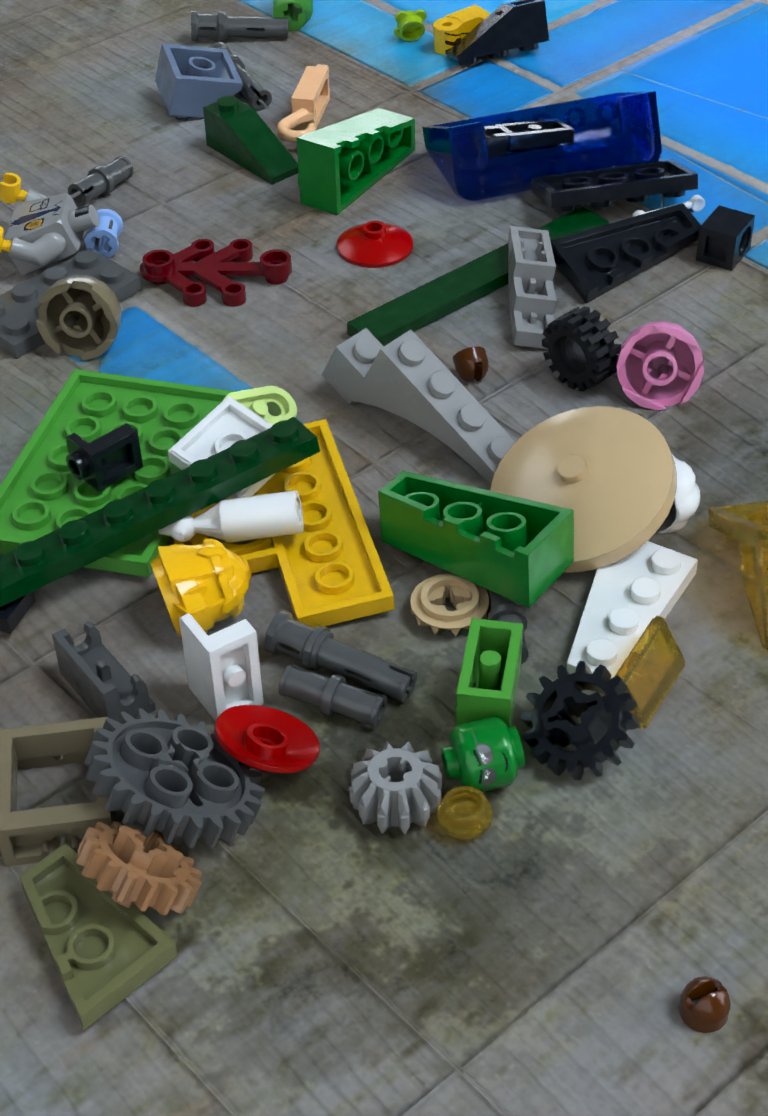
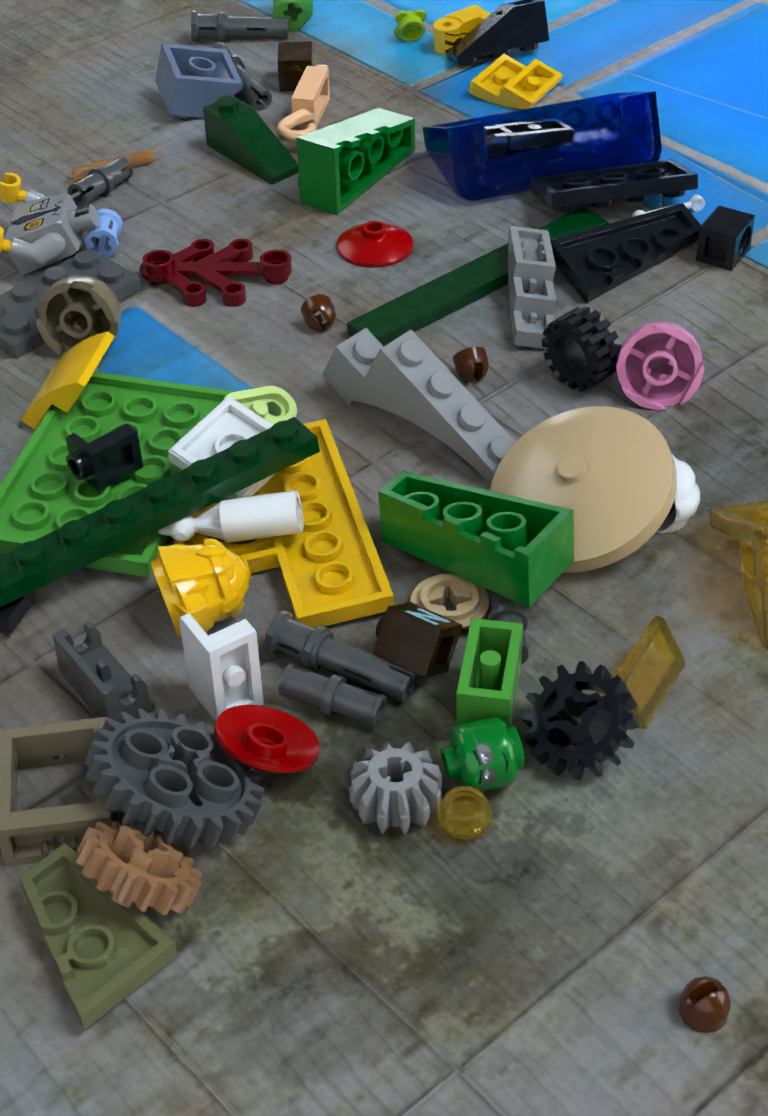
(67, 378): none -> yellow slope
(134, 165): none -> light orange piece
(292, 62): none -> dark brown brick
(318, 303): none -> reddish brown hinge
(416, 639): none -> dark brown brick
(514, 84): none -> yellow slope
(625, 601): white wing -> none

